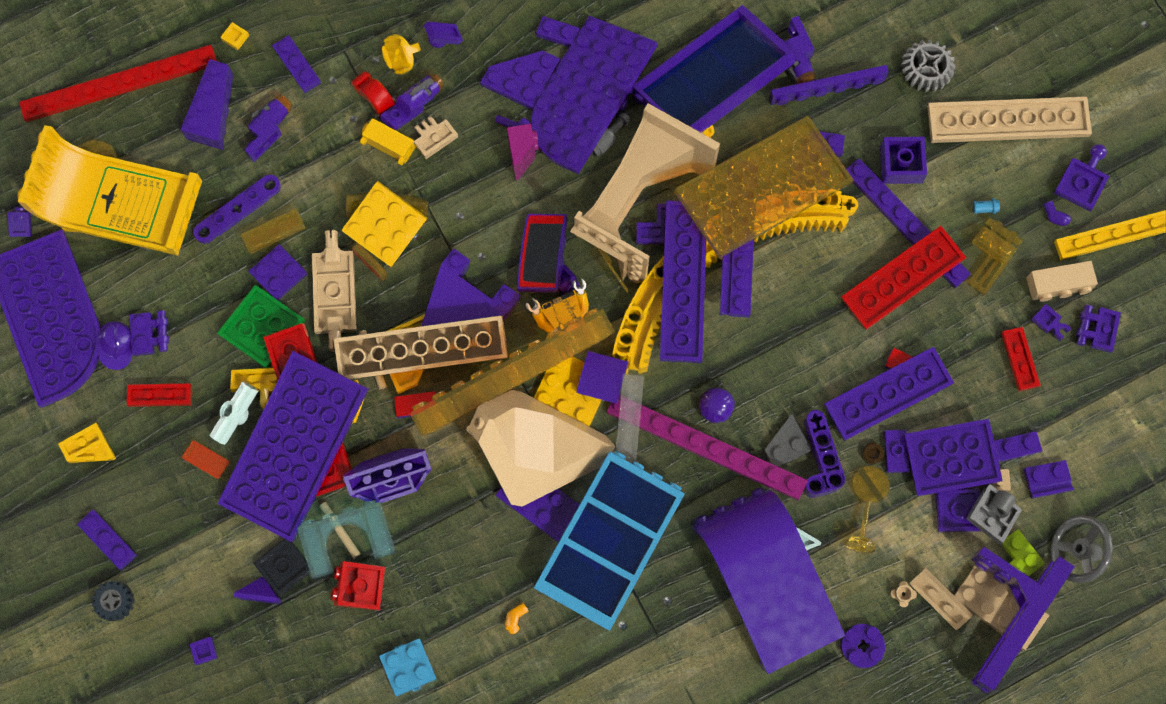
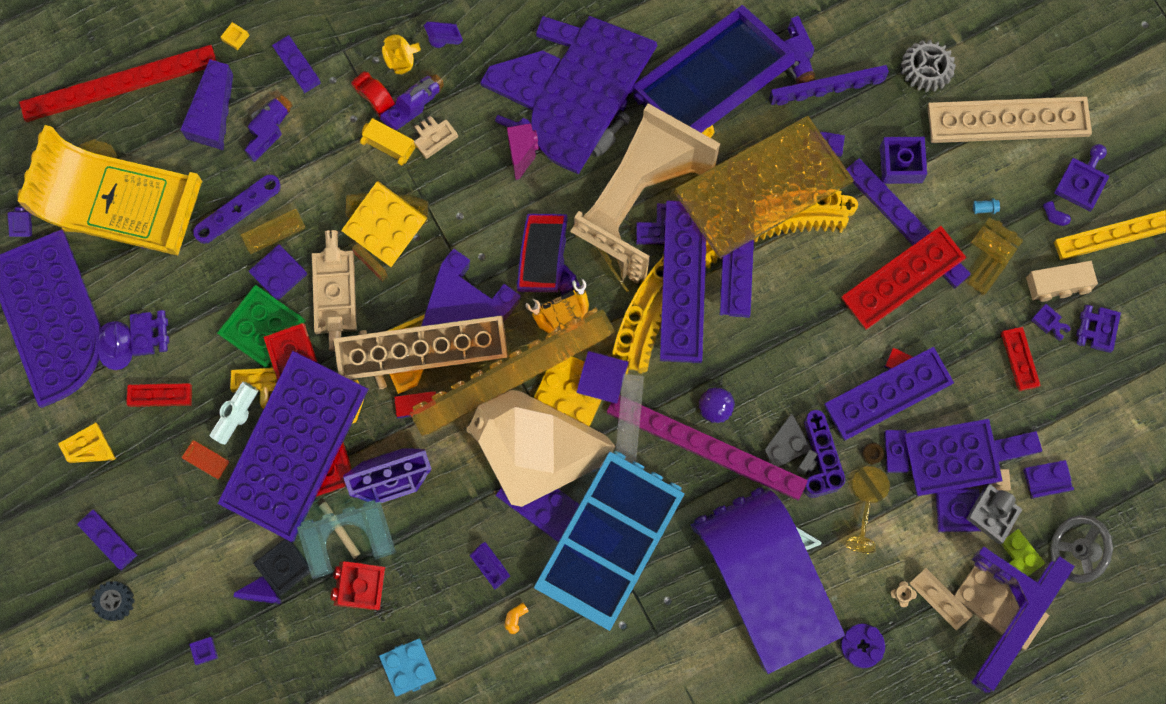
(489, 565): none -> dark purple plate
(808, 463): none -> dark grey plate

